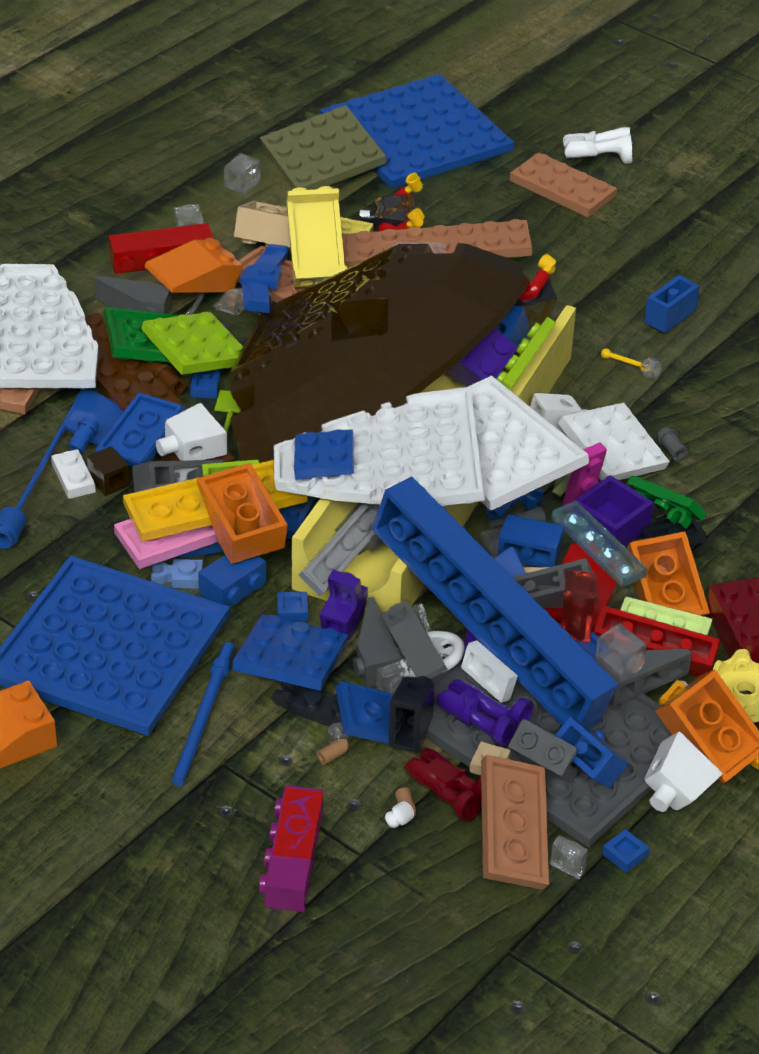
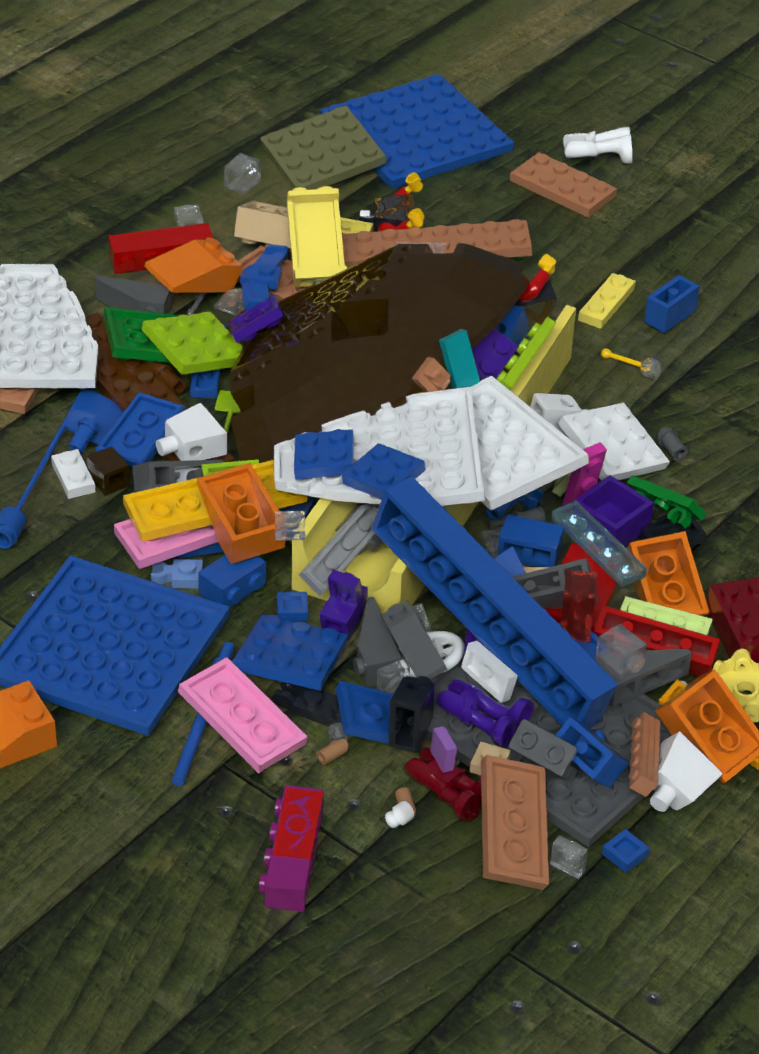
(242, 714): none -> bright pink plate
(262, 315): none -> dark purple plate
(289, 525): none -> clear plate
(382, 469): none -> blue plate
(431, 376): none -> nougat tile
(443, 749): none -> medium lavender tile
(459, 359): none -> teal tile
(606, 300): none -> light yellow plate
(644, 754): none -> nougat piece

